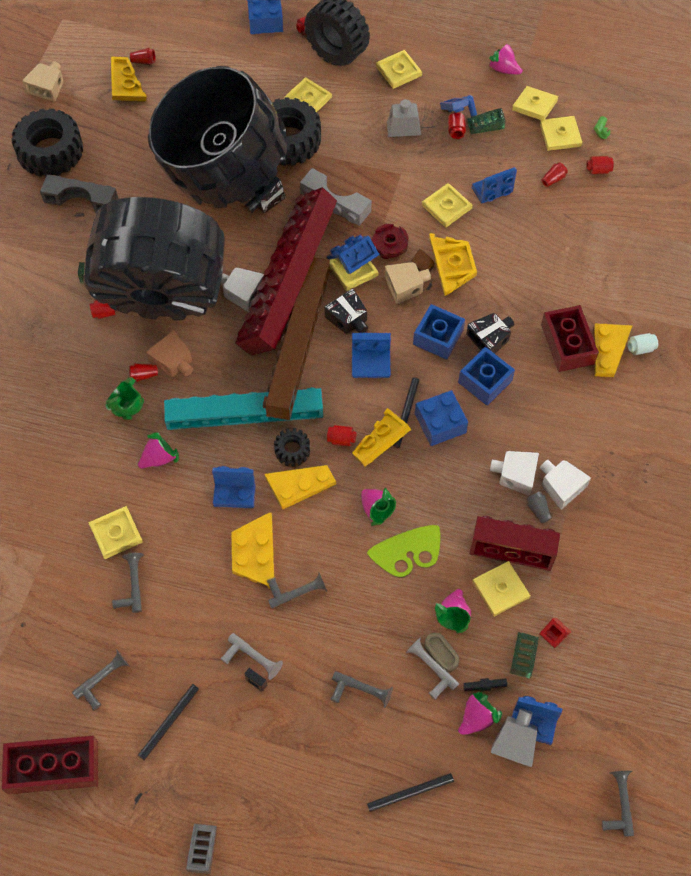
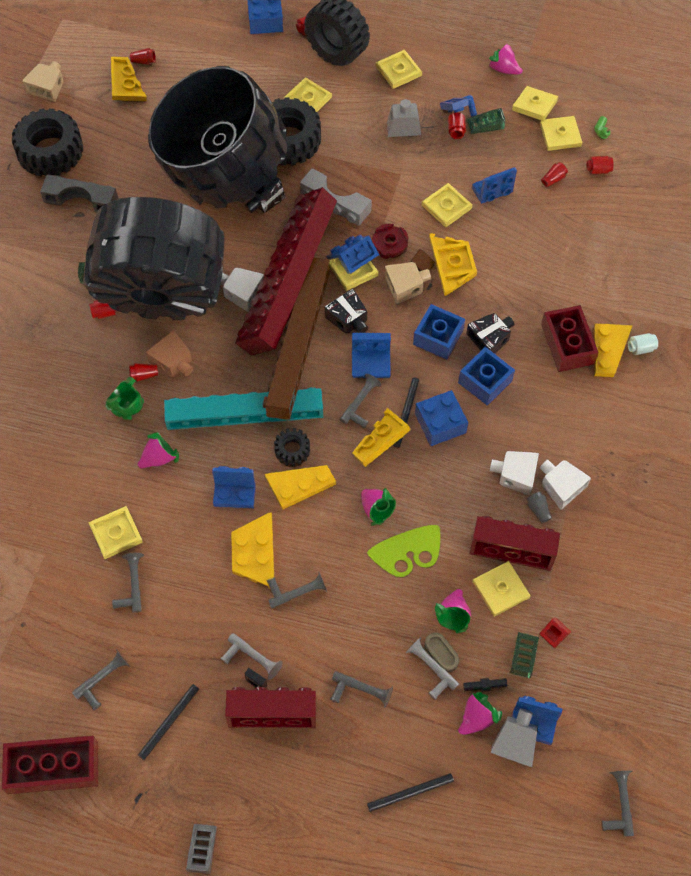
(271, 708): none -> dark red brick
(341, 435): red brick -> none
(371, 382): none -> dark grey piece

